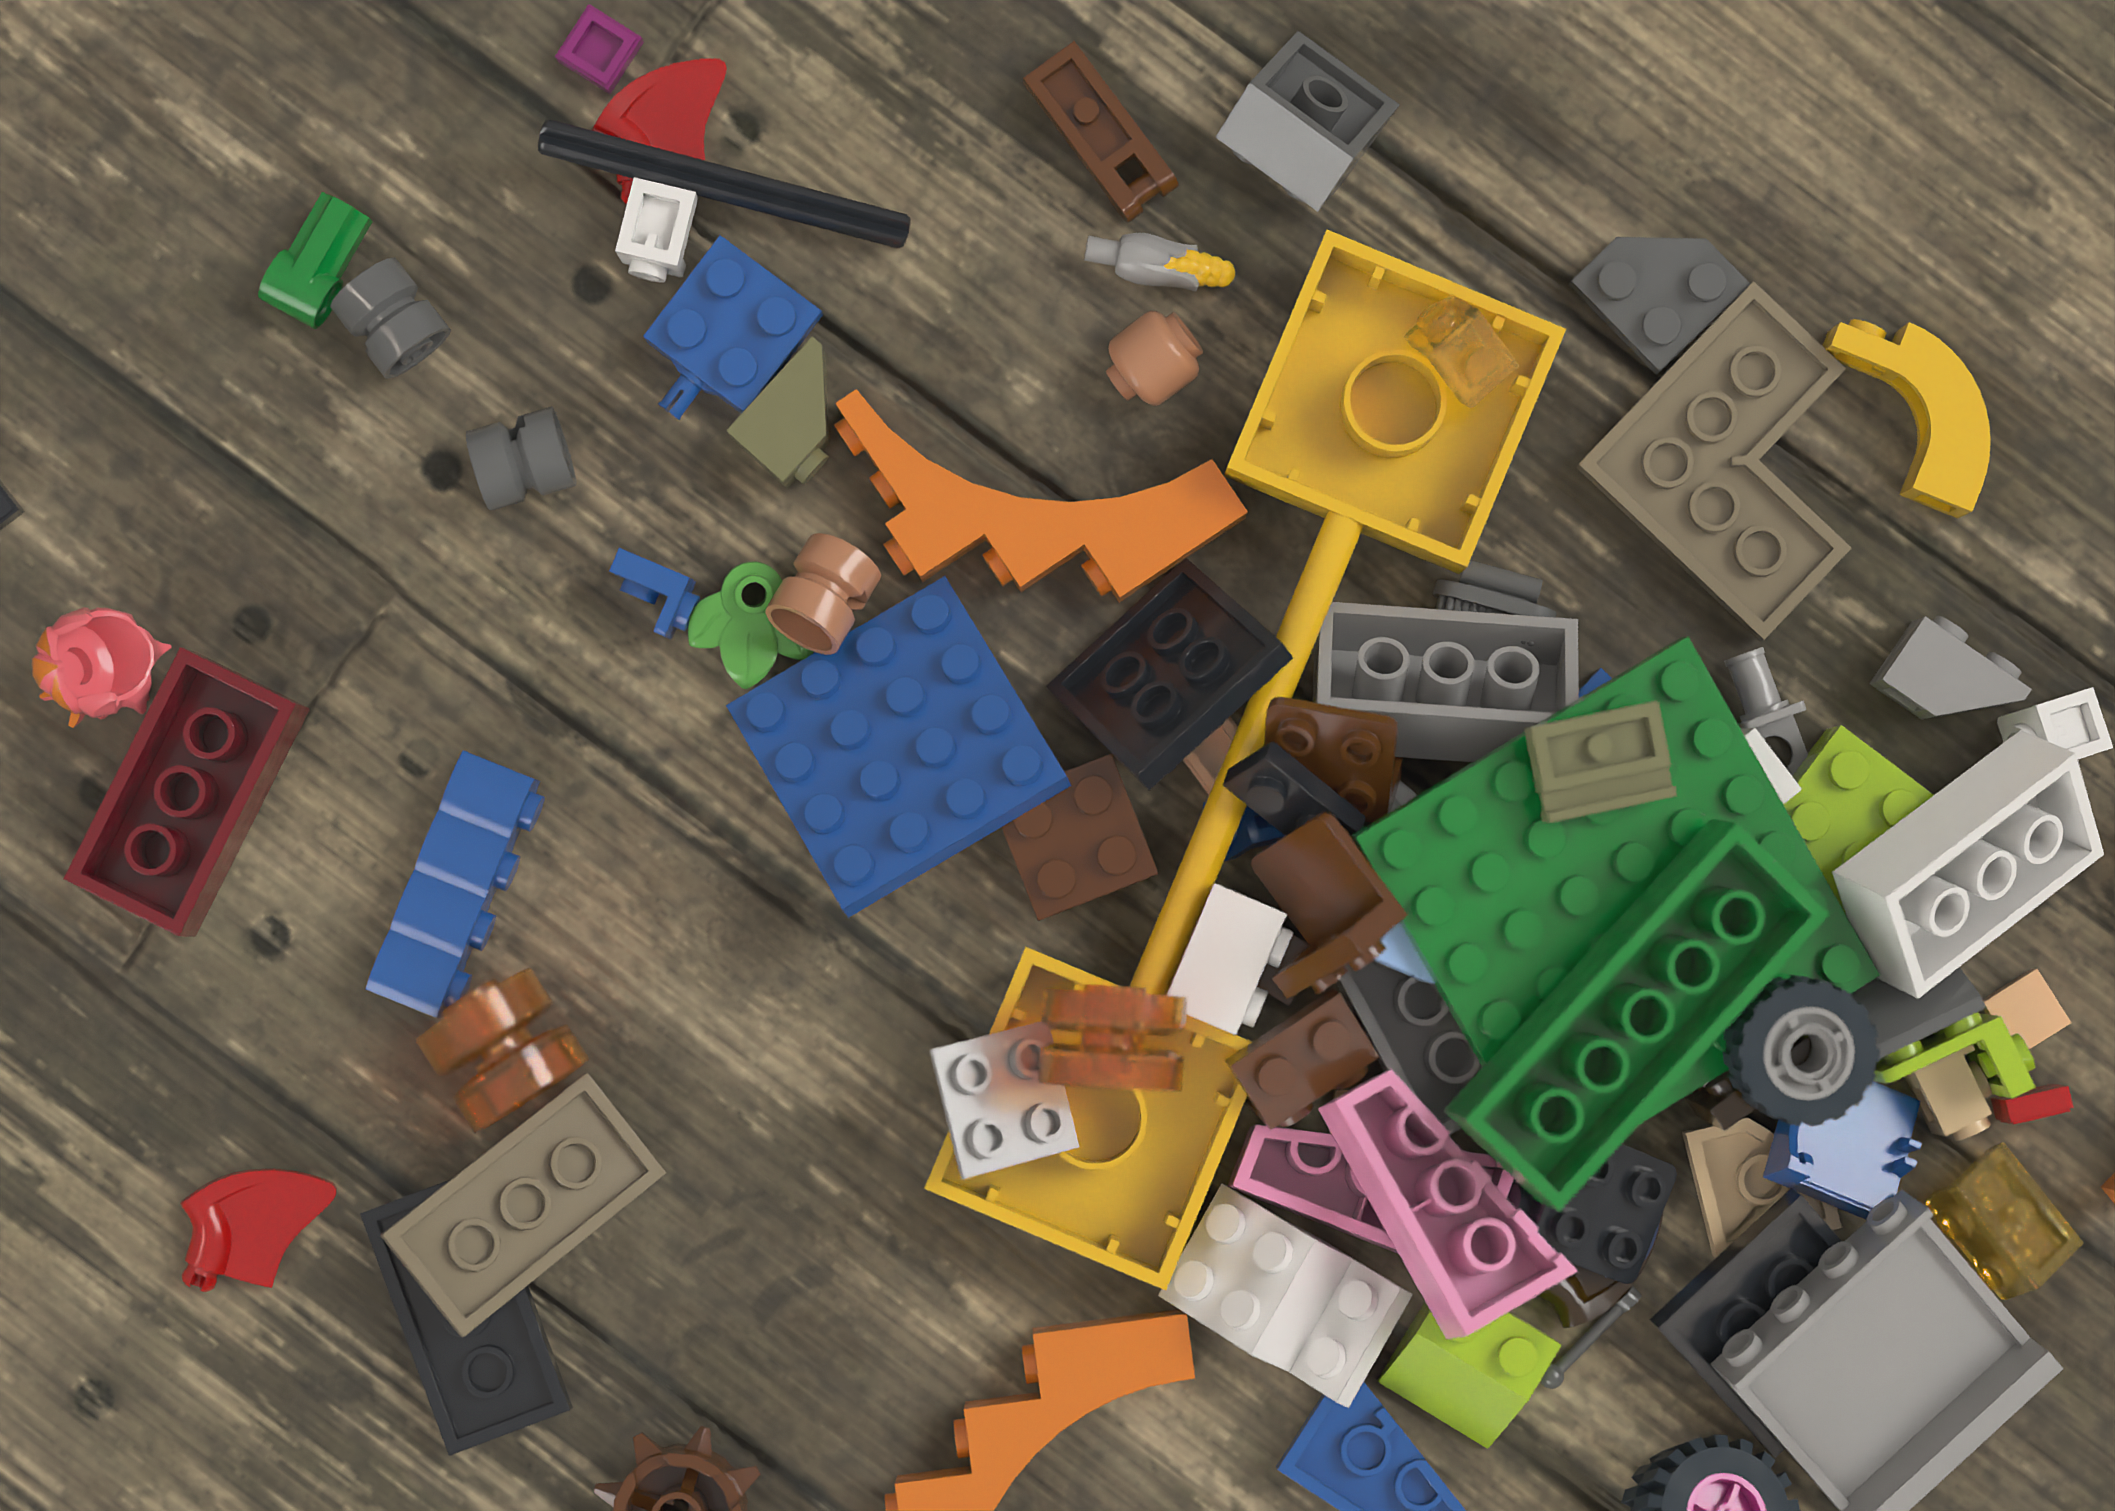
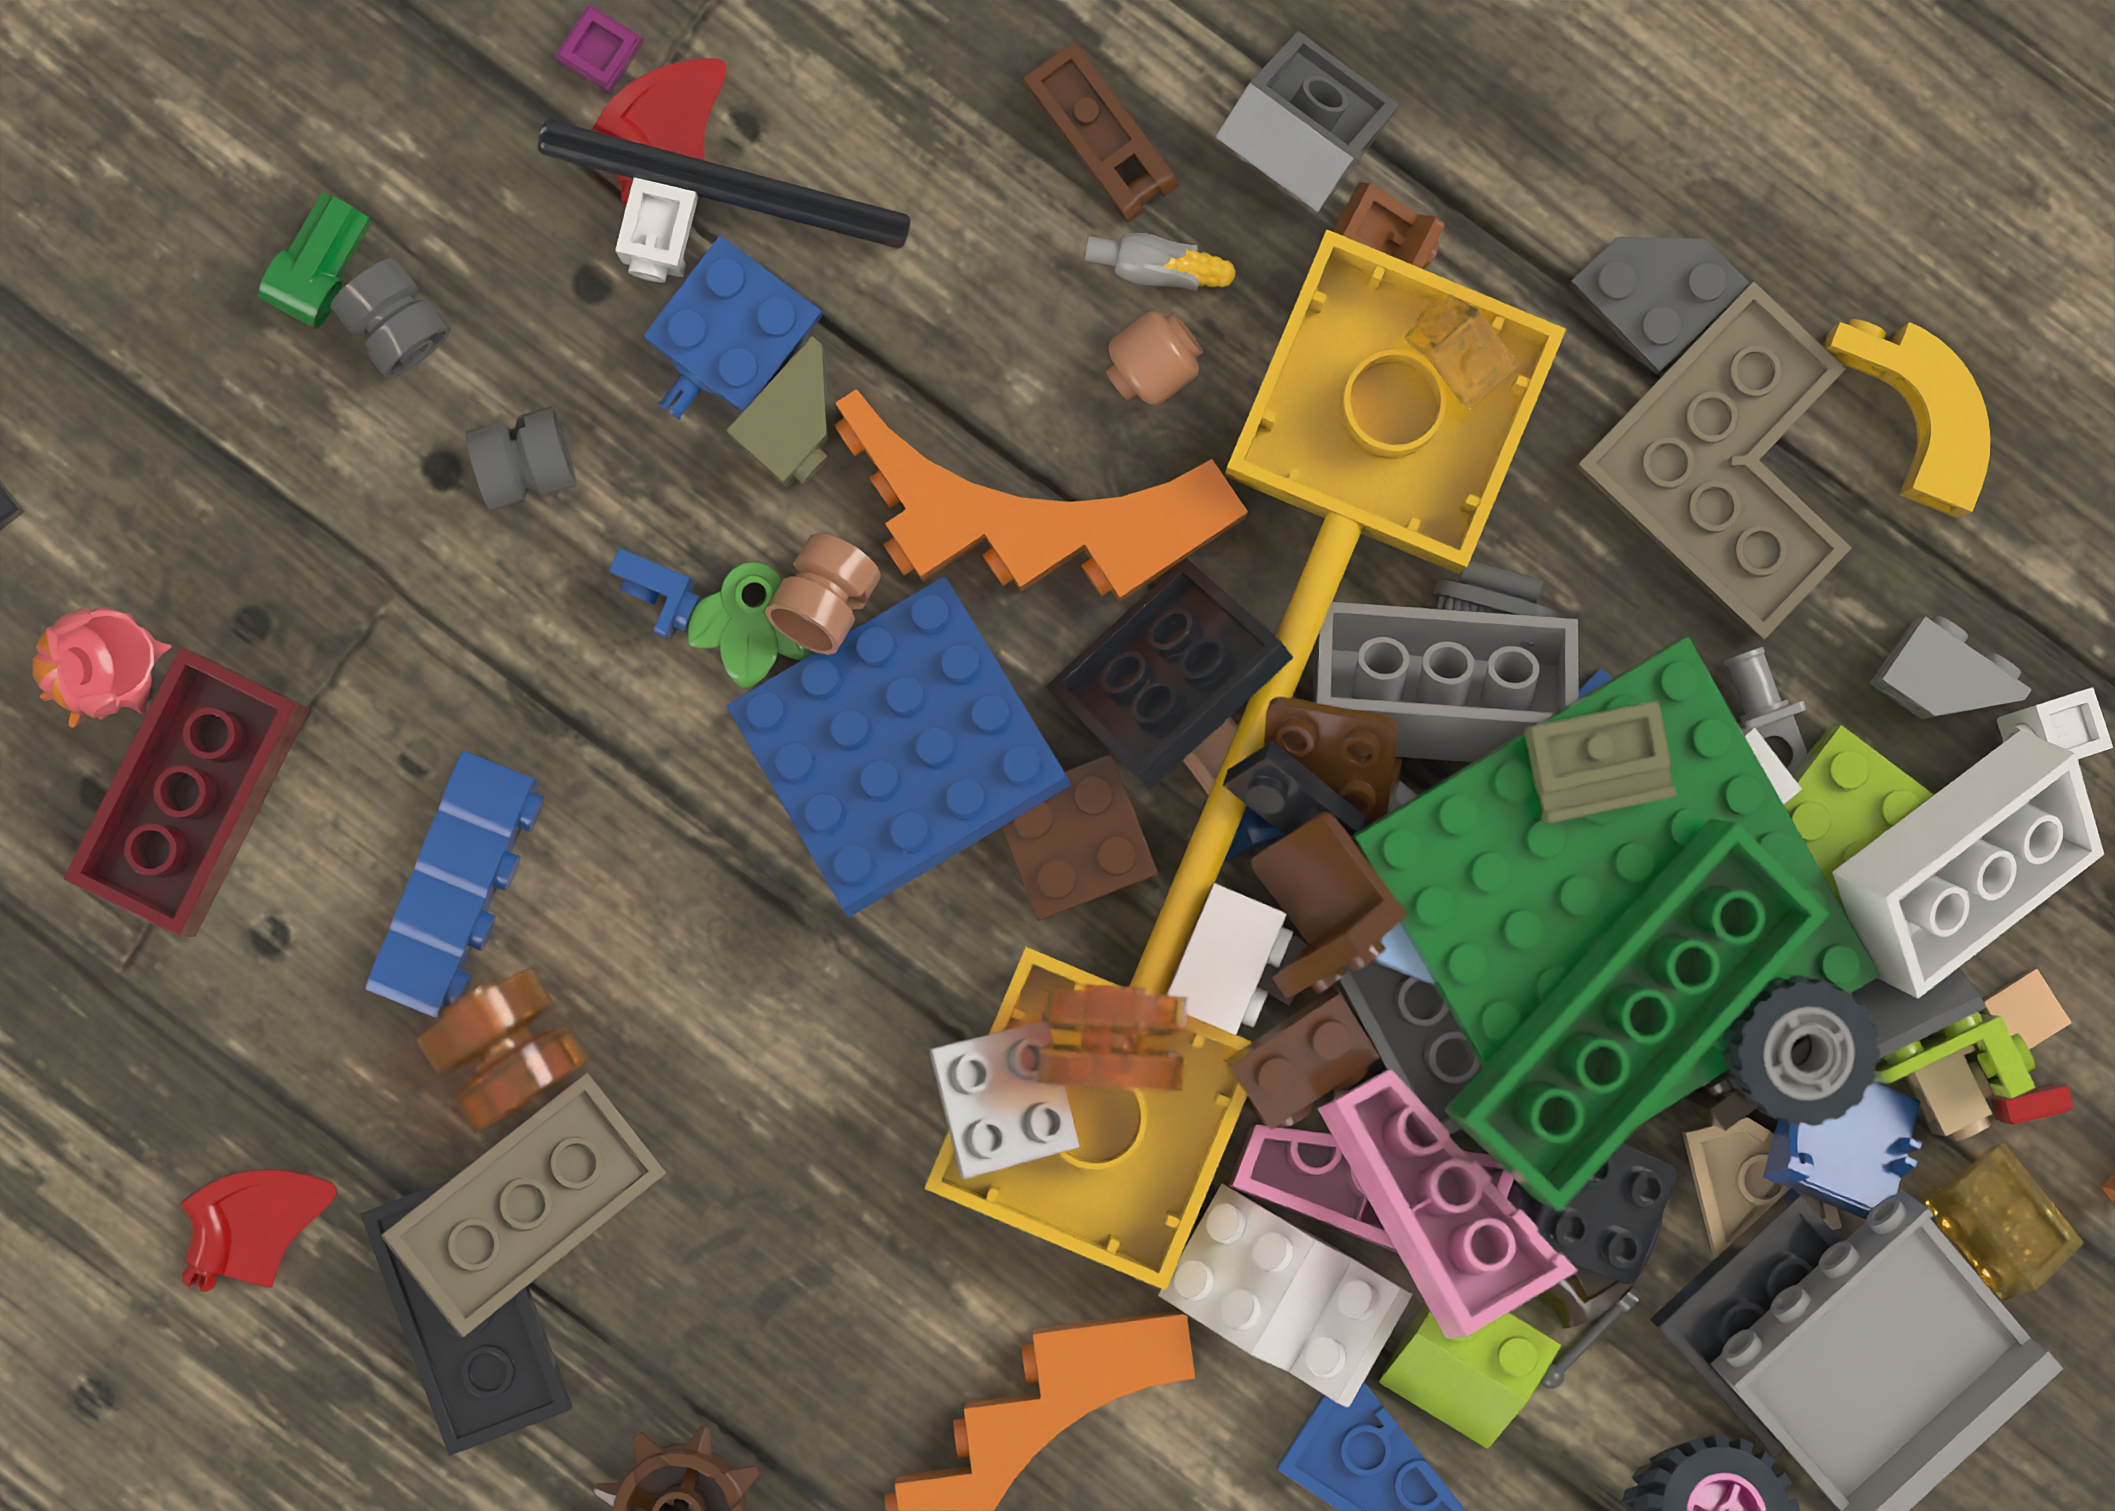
(1390, 226): none -> dark orange bracket

